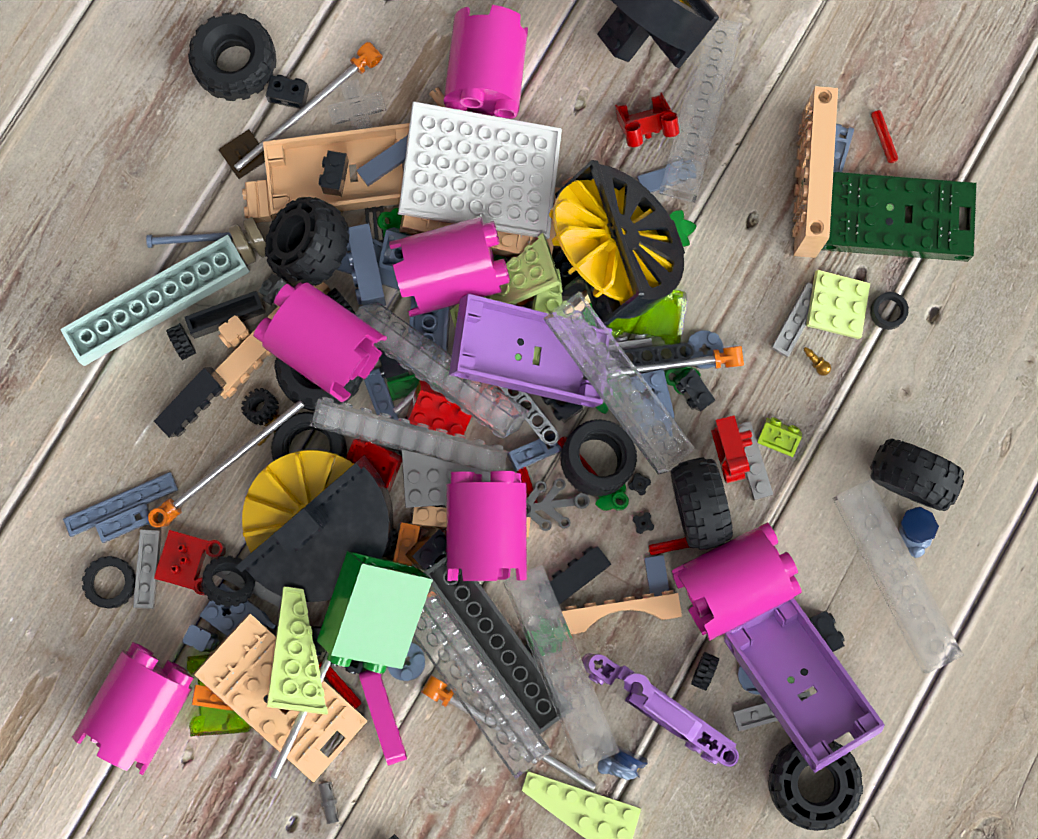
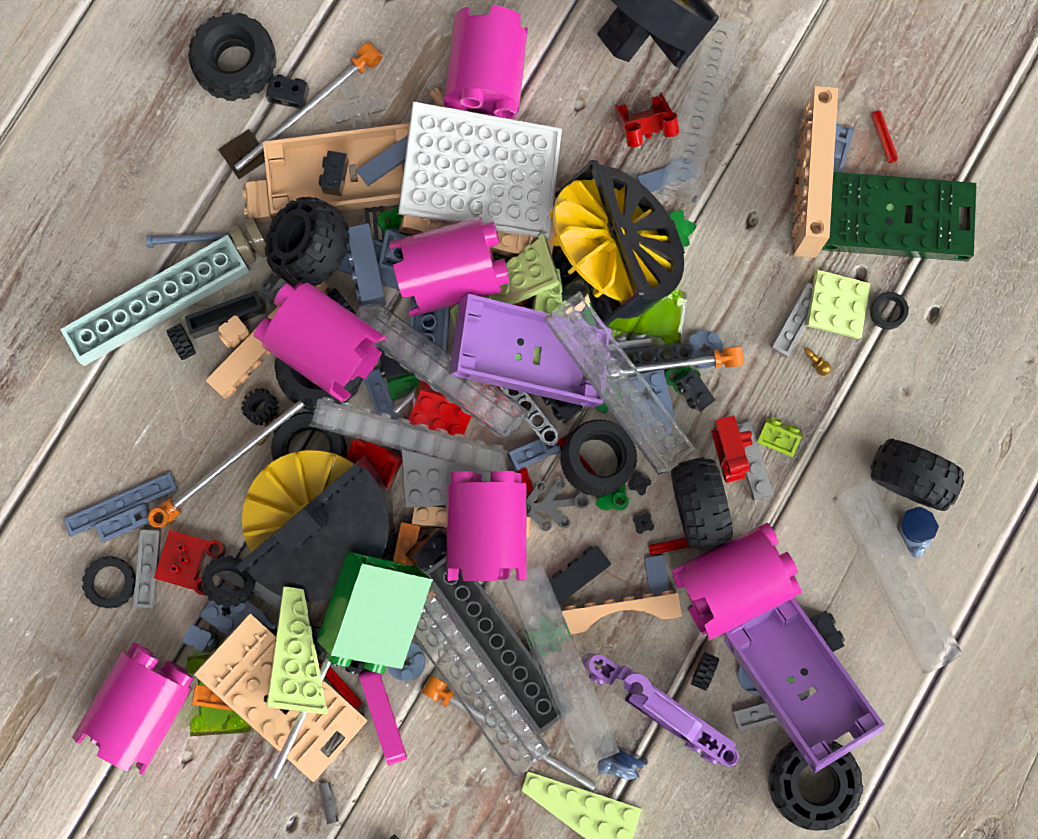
(190, 402): black brick -> none

